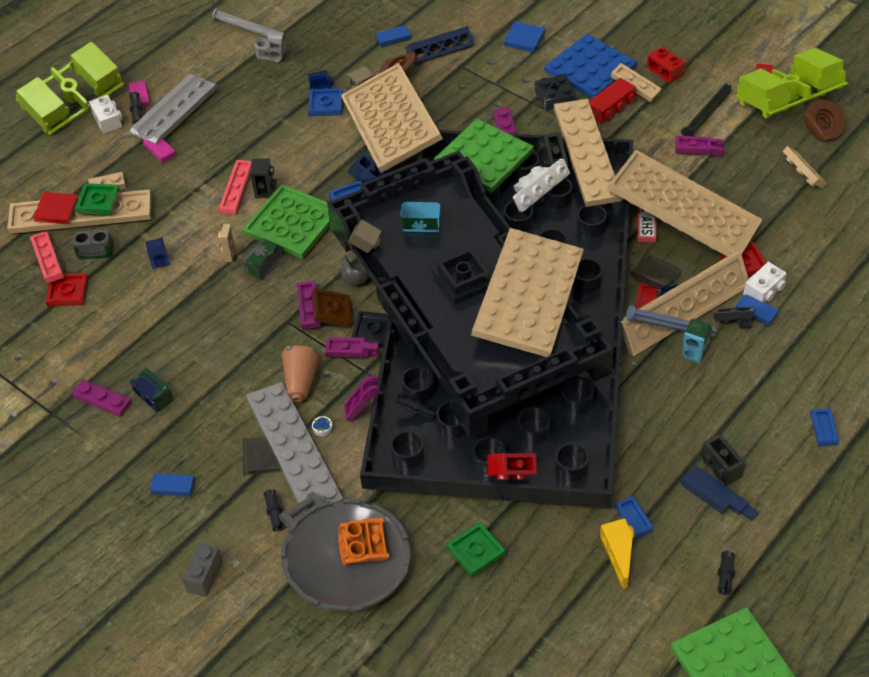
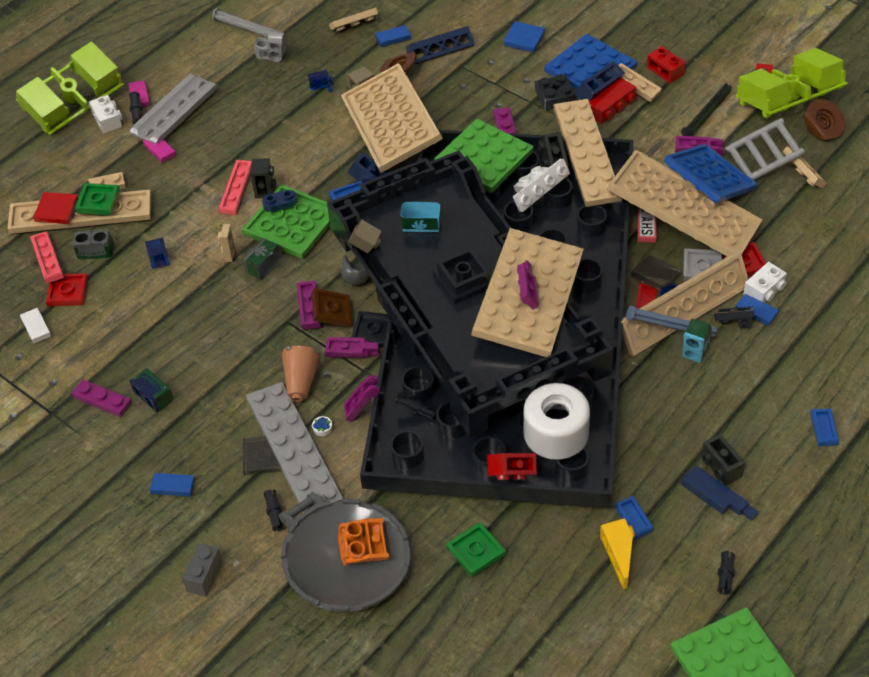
(35, 325): none -> white tile
(279, 200): none -> dark blue plate
(325, 102): blue tile -> none
(353, 20): none -> tan plate
(528, 285): none -> magenta hinge
(556, 436): none -> white piece
(599, 81): none -> dark blue slope
(698, 260): none -> light grey plate
(710, 173): none -> blue plate
(765, 168): none -> light grey bar

